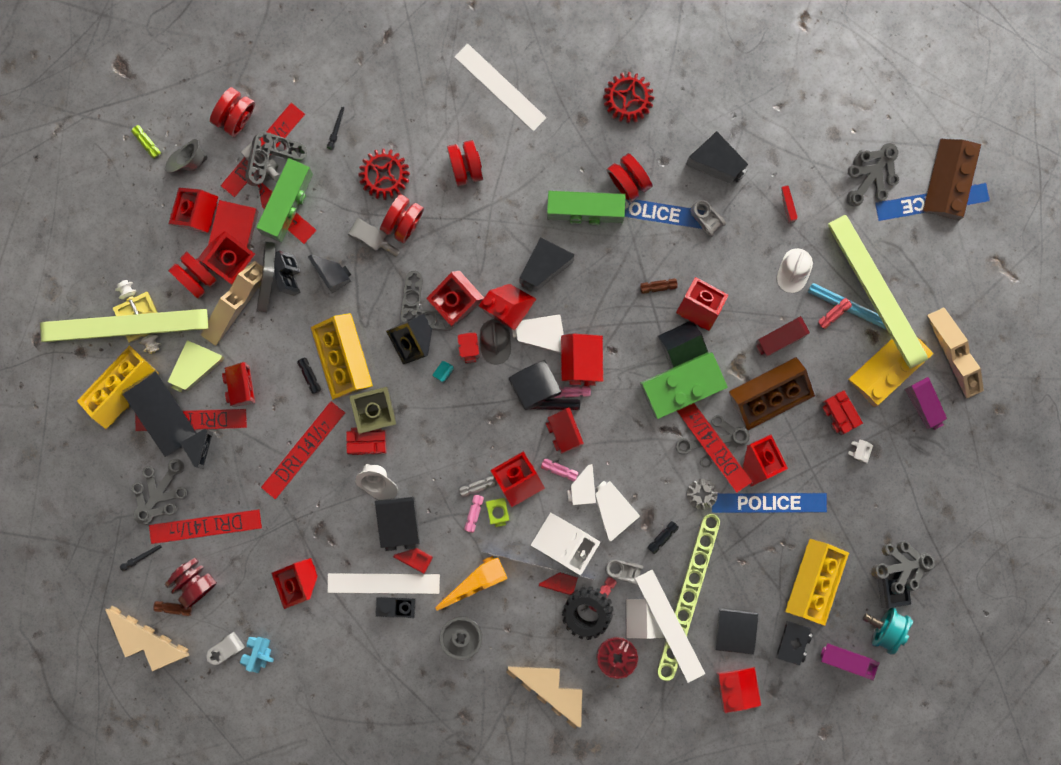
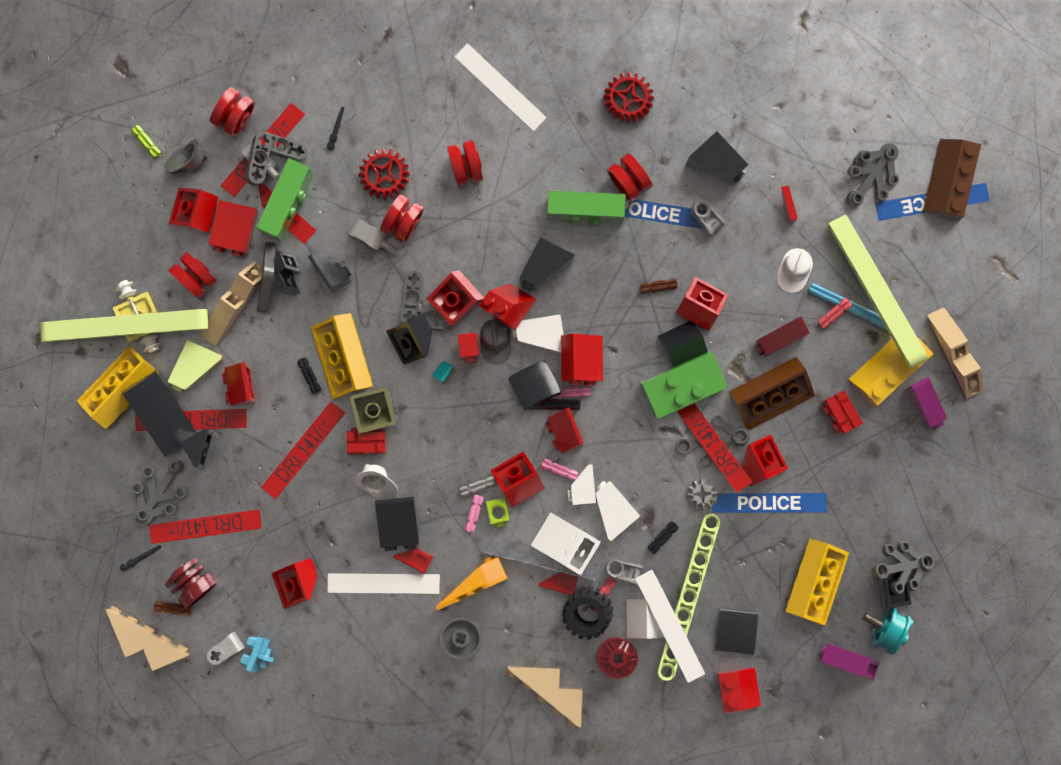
(226, 257): red slope -> none
(395, 607): black slope -> none
(790, 633): black brick -> none
(862, 452): white tile -> none

